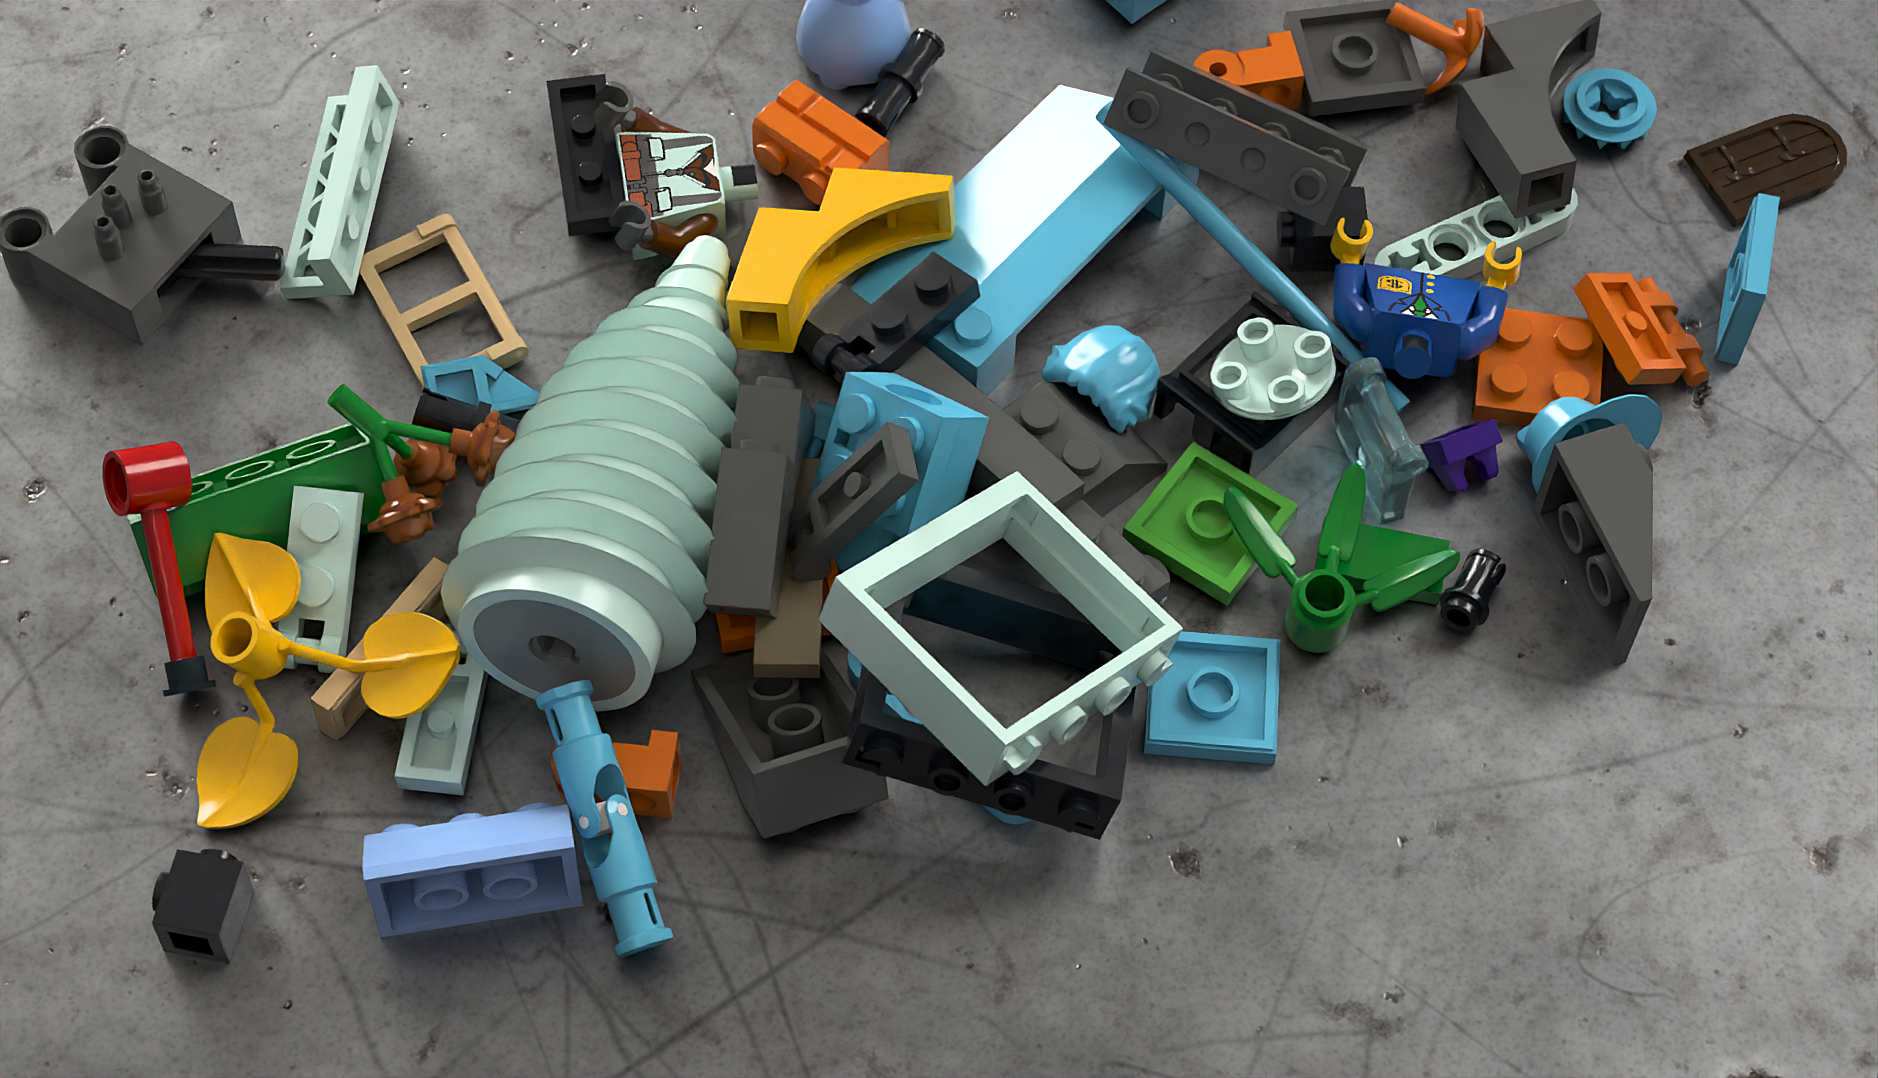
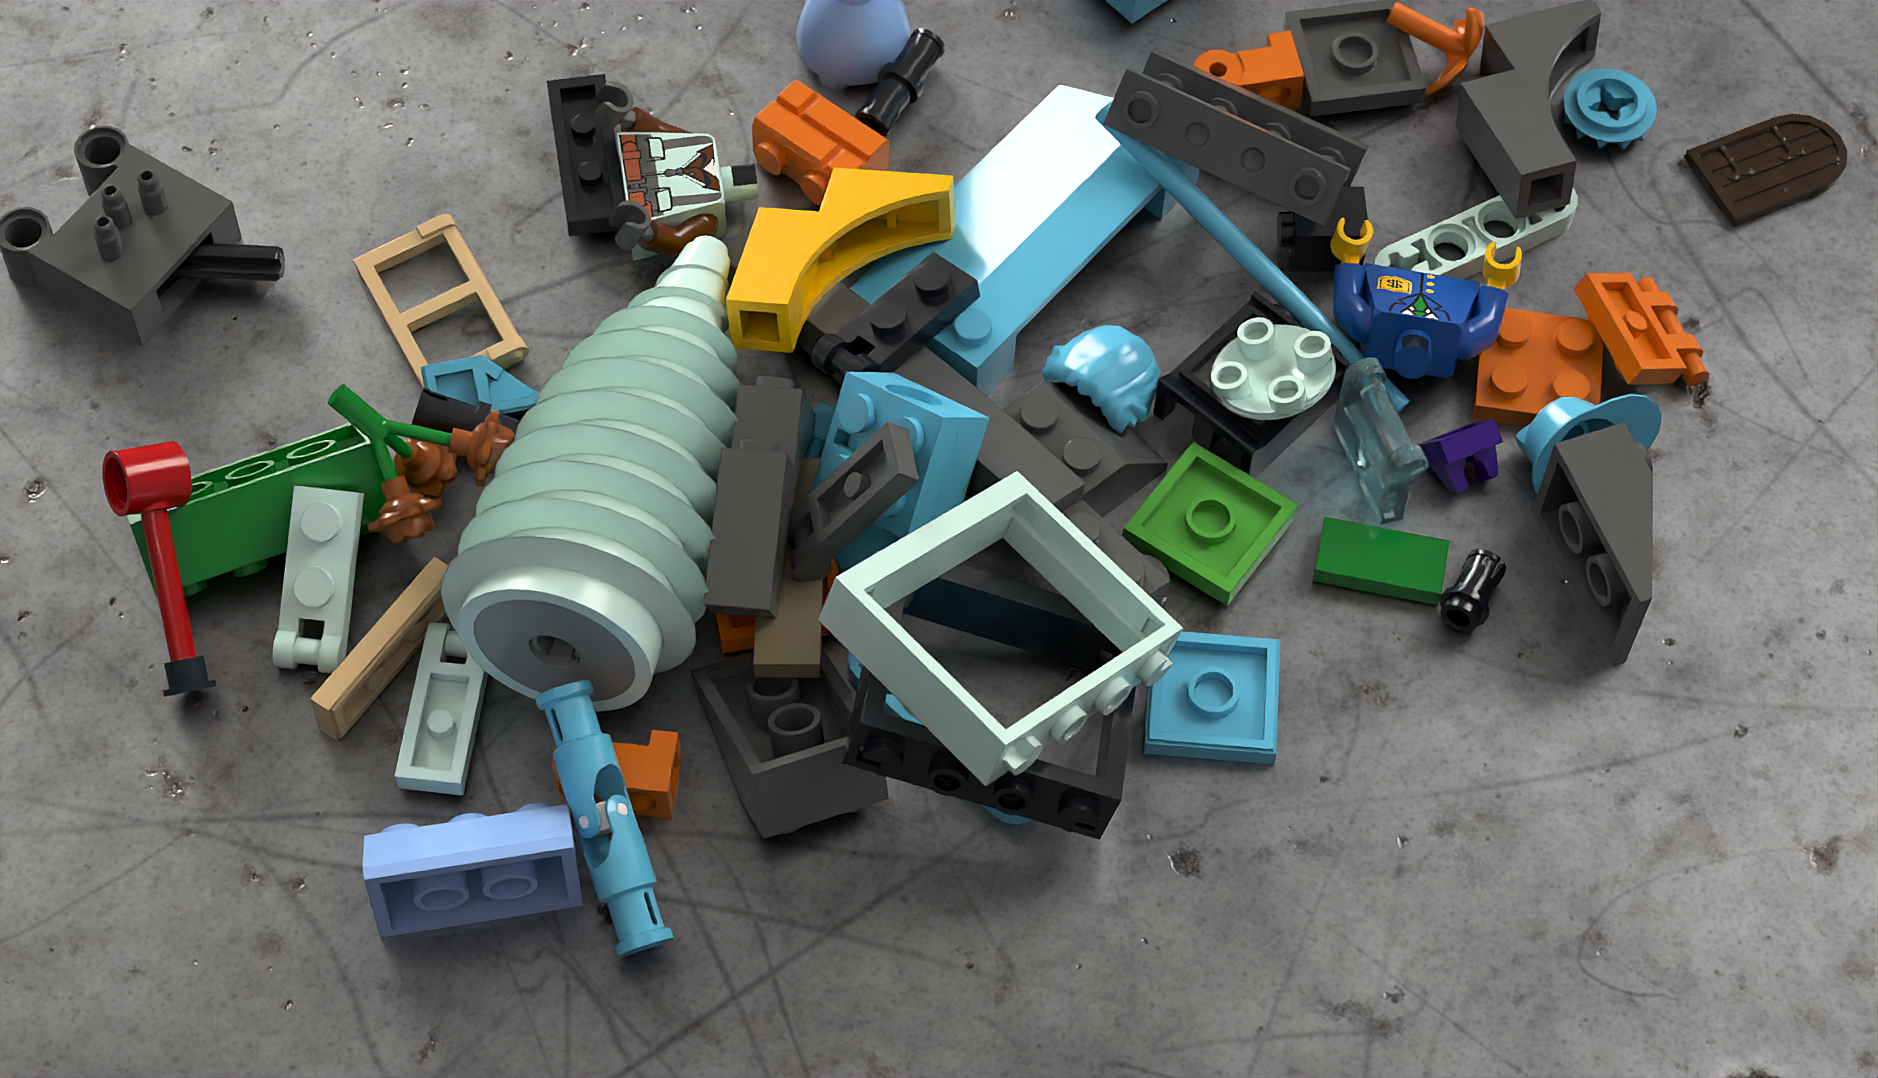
(201, 904): black brick -> none
(247, 588): yellow plant -> none
(342, 188): light aqua fence -> none
(1322, 598): green plant -> none
(1747, 278): medium azure tile -> none

